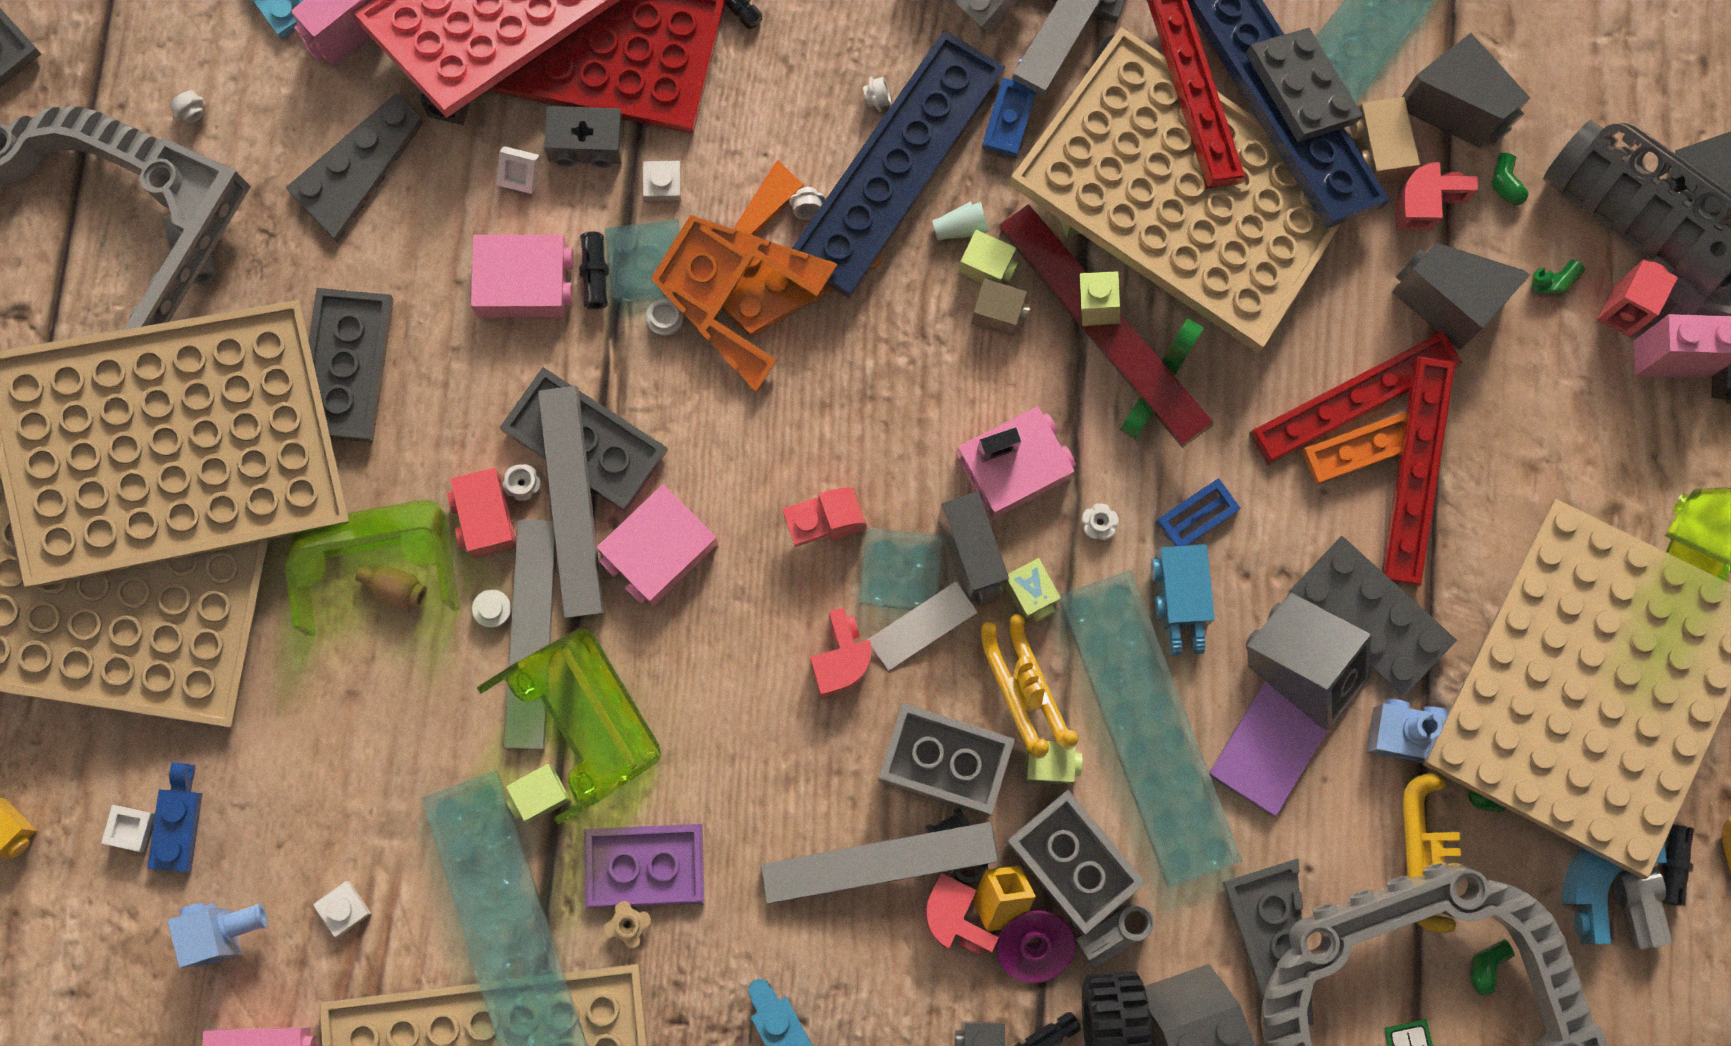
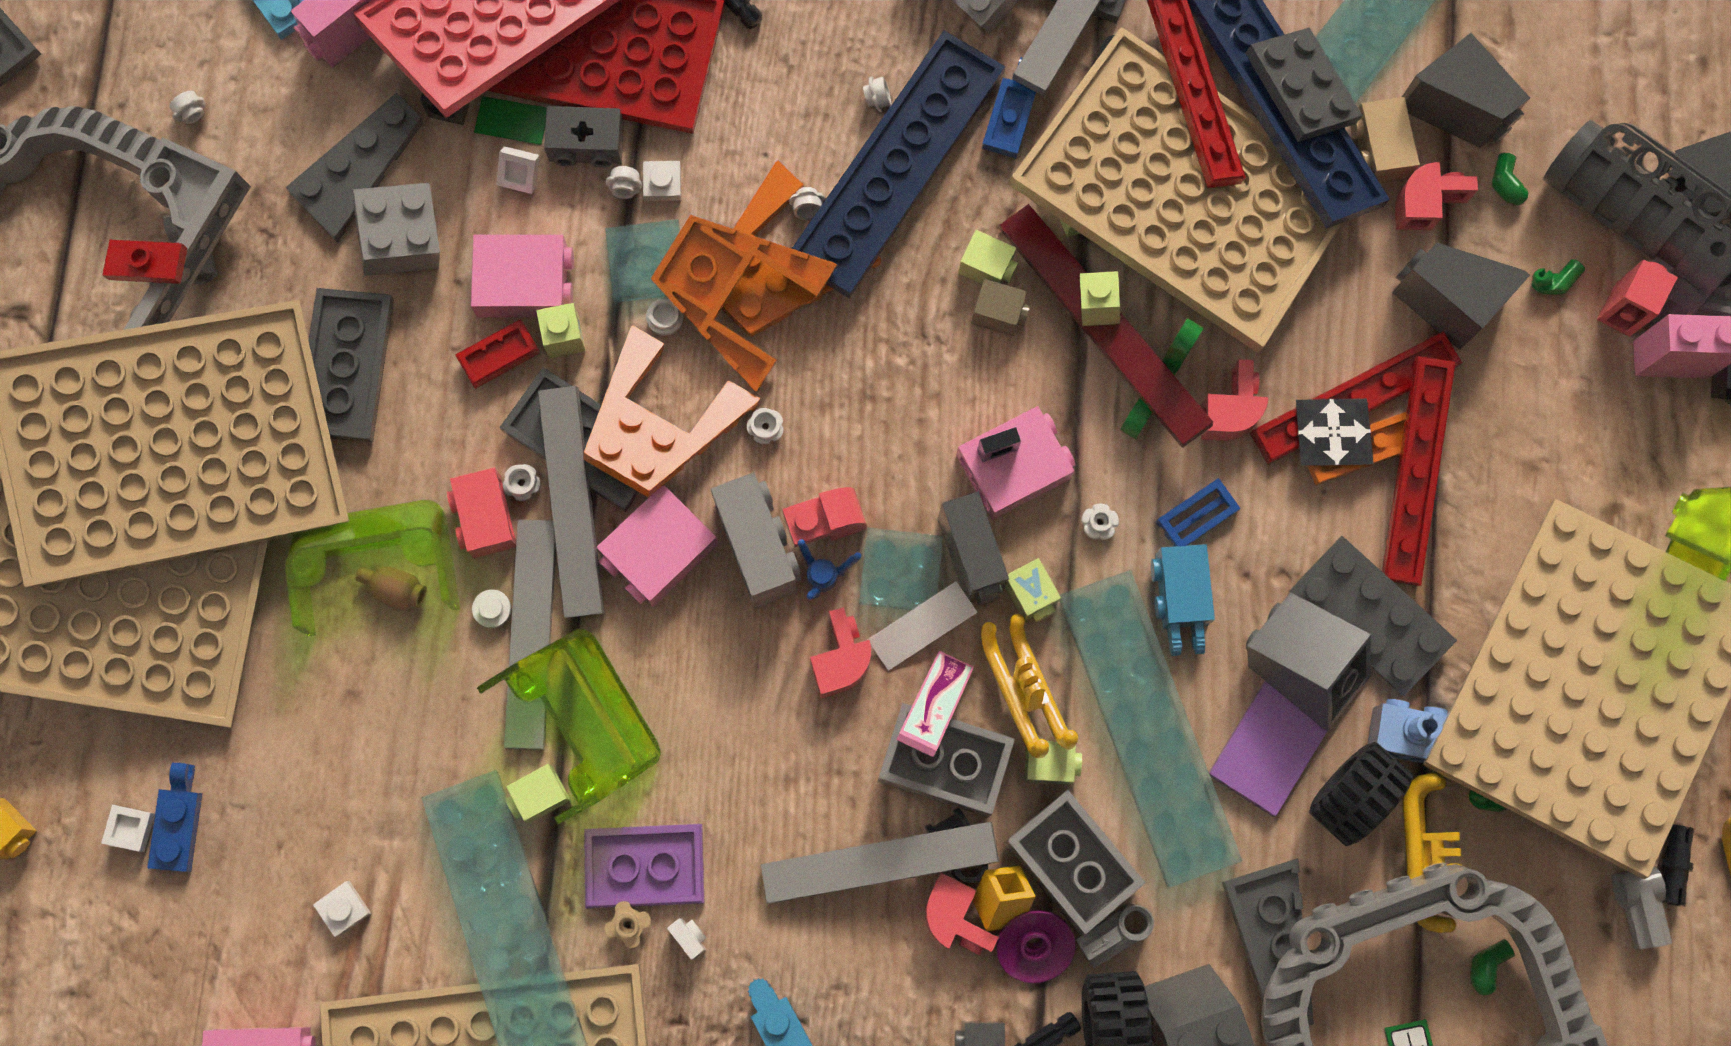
(145, 261): none -> red plate
(211, 934): light blue brick -> none
(396, 229): none -> light grey brick
(497, 353): none -> red plate
(511, 120): none -> green sticker
(560, 330): none -> yellowish green brick
(593, 270): black pin -> none
(624, 182): none -> white plate
(642, 446): none -> wing
(688, 936): none -> white plate
(756, 539): none -> light grey brick
(767, 416): none -> white plate
(822, 572): none -> blue plant
(935, 704): none -> slope
(961, 222): light aqua cone -> none
(1239, 412): none -> coral brick
(1334, 432): none -> black sticker
(1361, 794): none -> black tyre
(1588, 887): dark azure arch -> none

